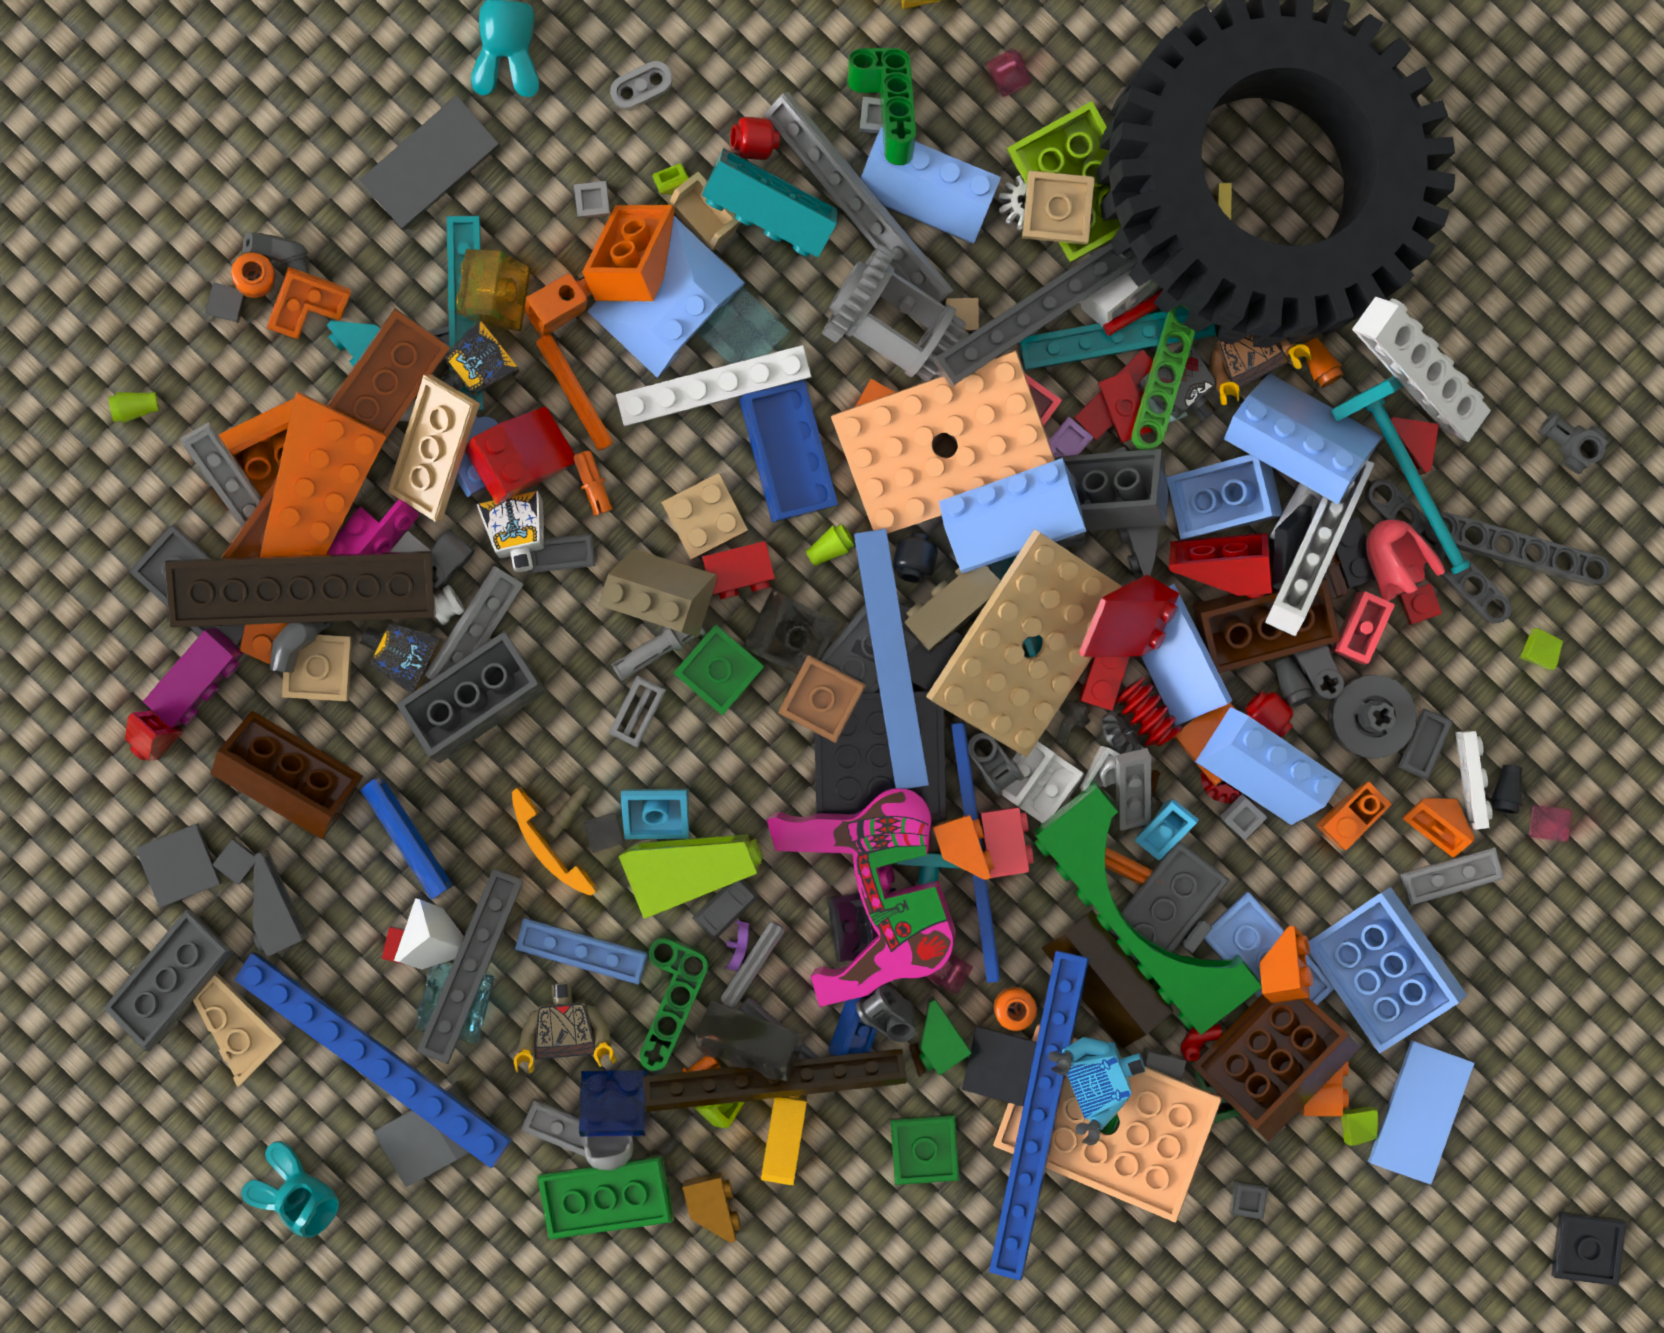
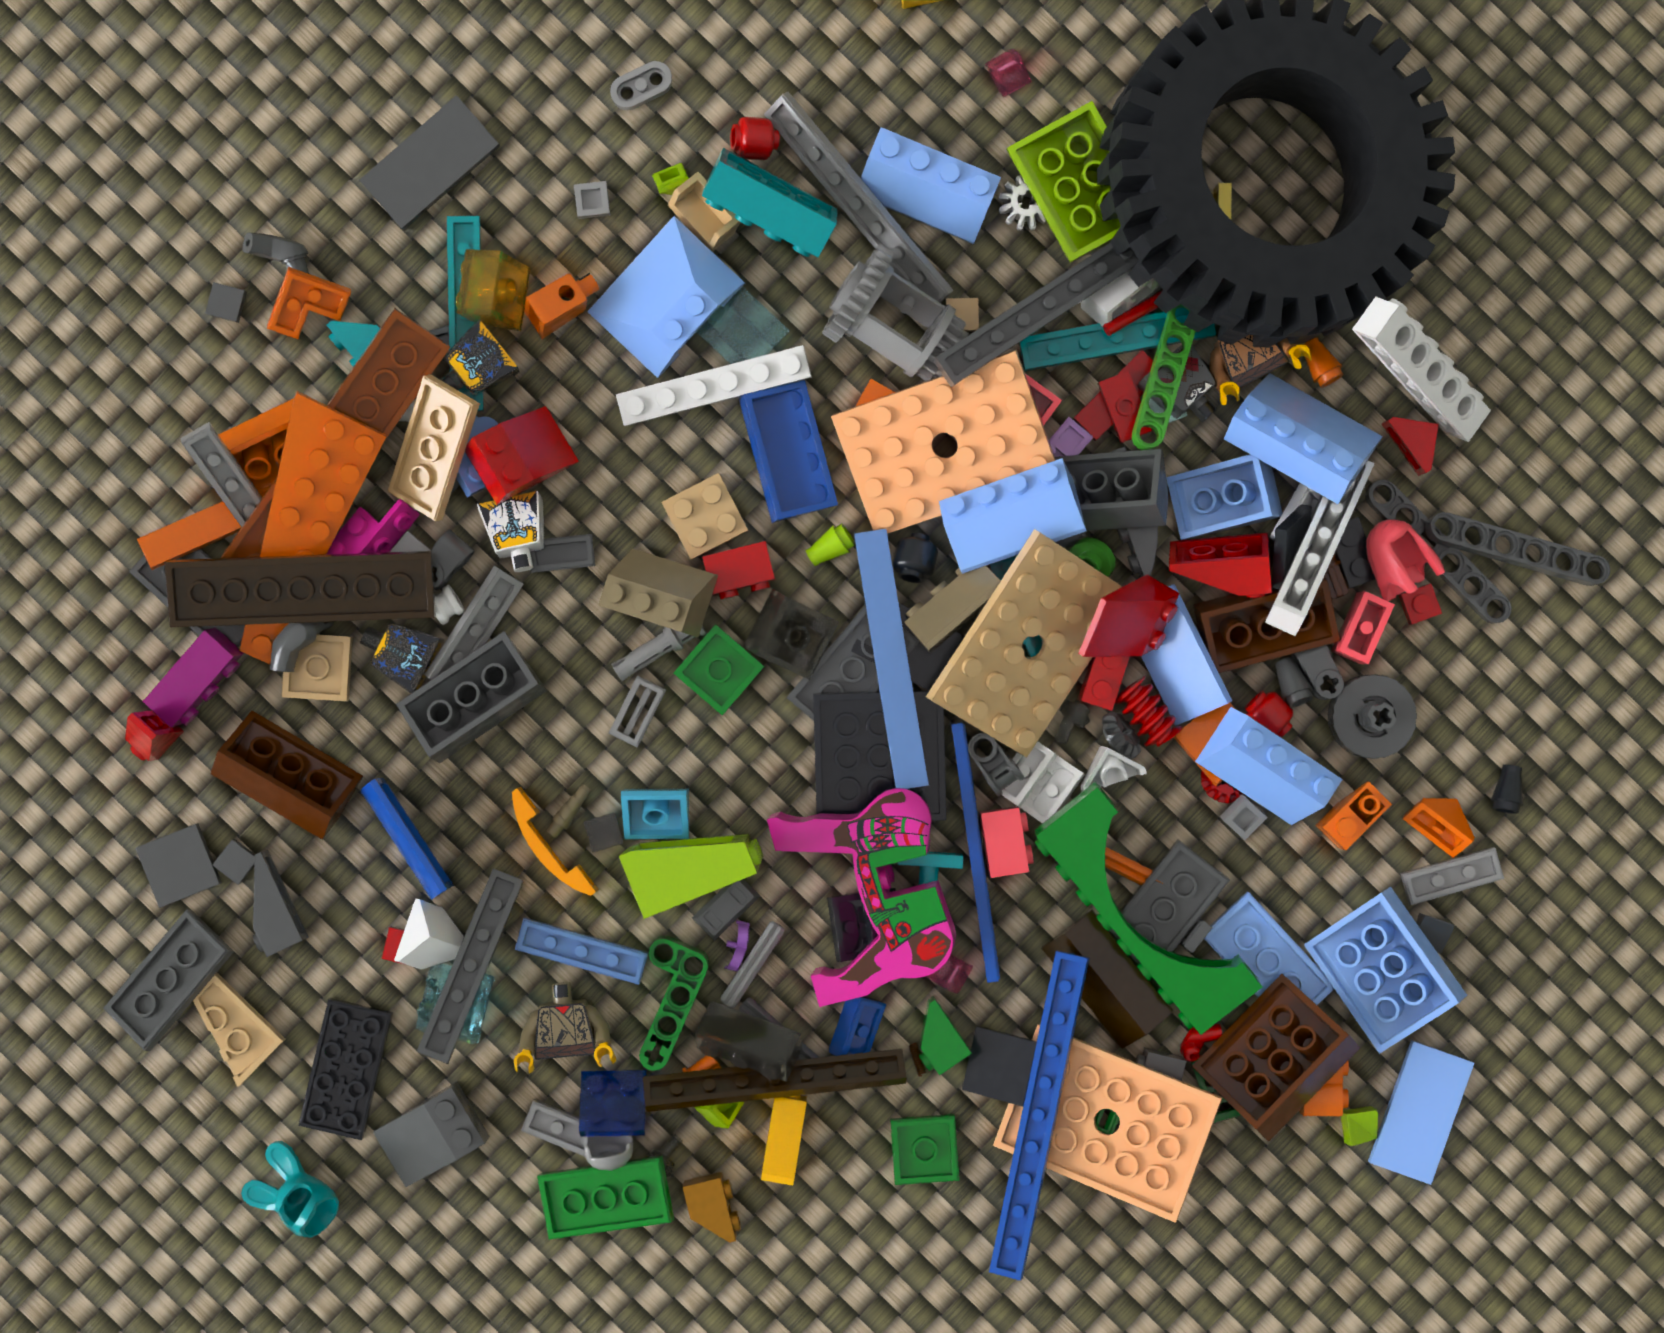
(132, 405): lime cone -> none
(188, 535): none -> orange tile
(254, 264): orange head -> none
(345, 1069): none -> black tile
(373, 1060): blue plate -> none
(505, 32): teal piece -> none
(574, 392): orange axle -> none
(592, 482): orange axle -> none
(631, 253): orange slope -> none
(821, 698): medium nougat tile -> none
(871, 115): light grey plate -> none
(888, 73): green beam -> none
(888, 1014): dark grey piece -> none
(961, 846): orange slope -> none
(1020, 1018): orange head -> none
(1058, 207): tan plate -> none
(1095, 554): none -> bright green plate
(1098, 1080): torso -> none
(1133, 789): light grey plate -> none
(1154, 777): reddish brown leg -> none
(1166, 829): medium azure slope -> none
(1248, 1199): dark grey tile -> none
(1285, 968): orange slope -> none
(1373, 401): teal tile -> none
(1425, 744): dark grey tile -> none
(1435, 930): none -> dark grey slope
(1473, 779): white plate -> none
(1542, 649): lime slope -> none
(1550, 823): clear pink slope -> none
(1570, 441): dark grey connector -> none
(1588, 1248): black tile -> none

